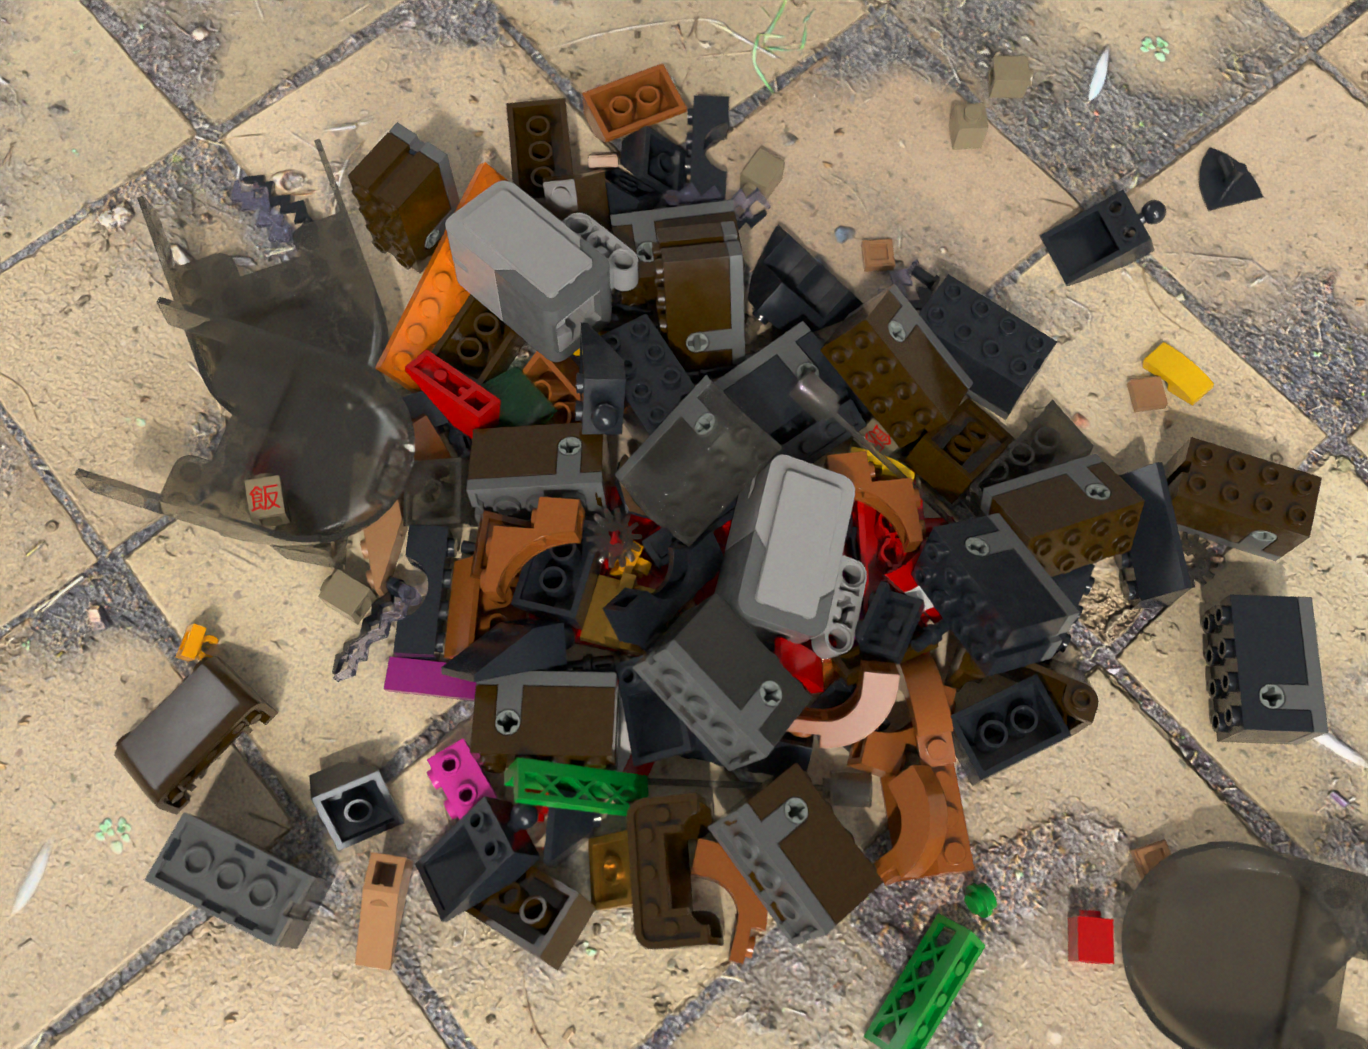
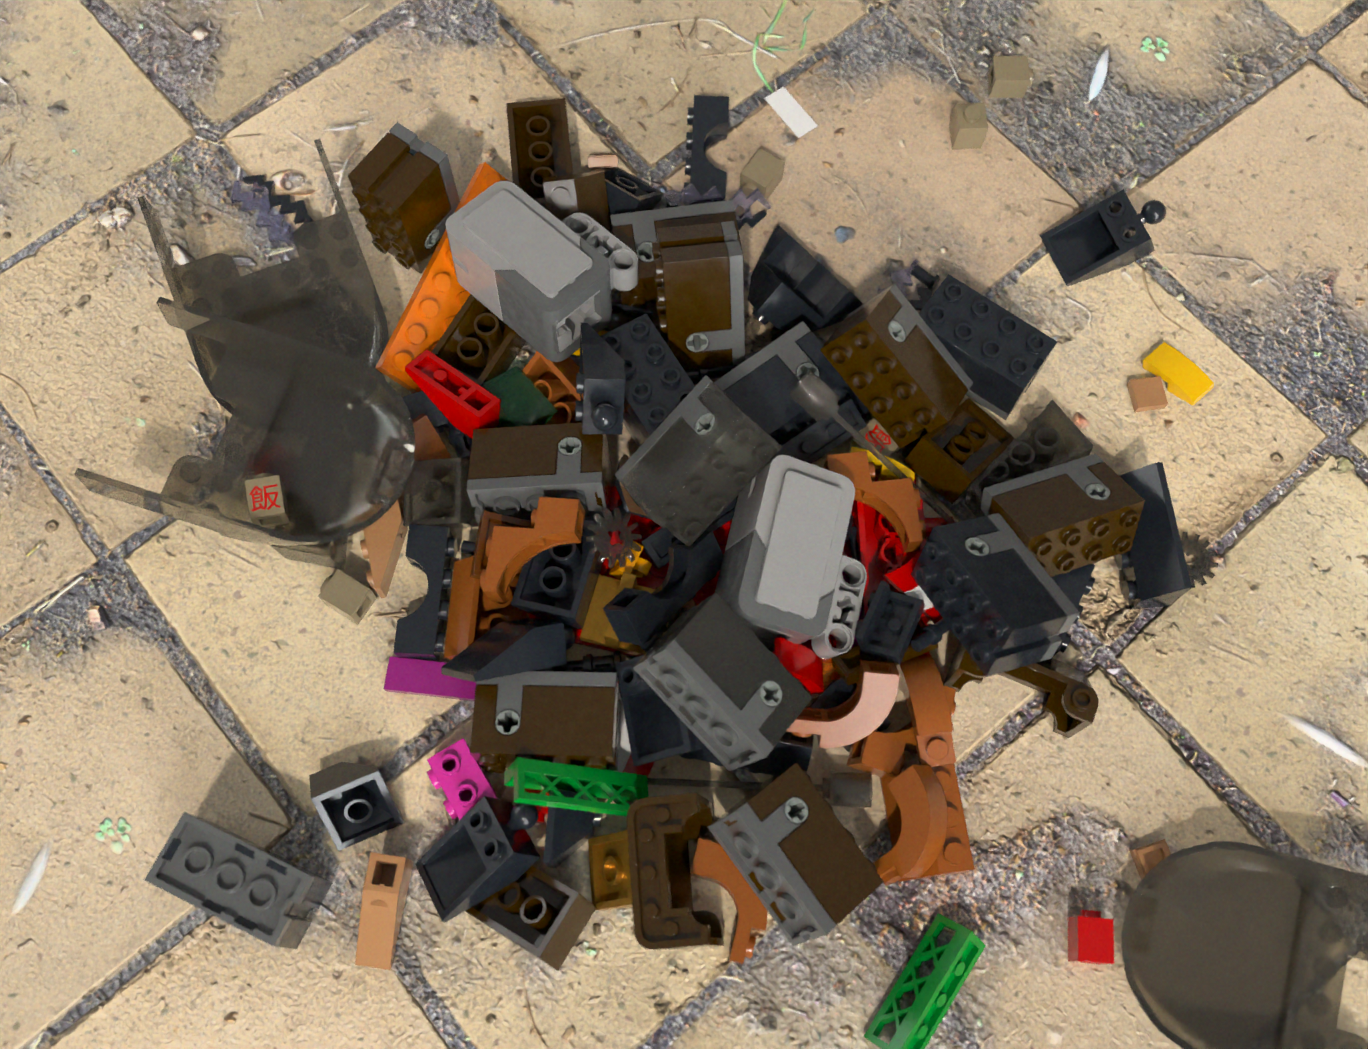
(190, 732): dark brown windscreen -> none
(192, 643): light orange tile -> none
(396, 588): clear purple piece -> none
(632, 103): dark orange slope -> none
(654, 160): black slope -> none
(791, 112): none -> white sticker
(878, 255): medium nougat tile -> none
(980, 899): green plate -> none
(1006, 729): black slope -> none
(1225, 181): black shield -> none
(1241, 499): dark brown piece -> none
(1264, 670): black piece -> none

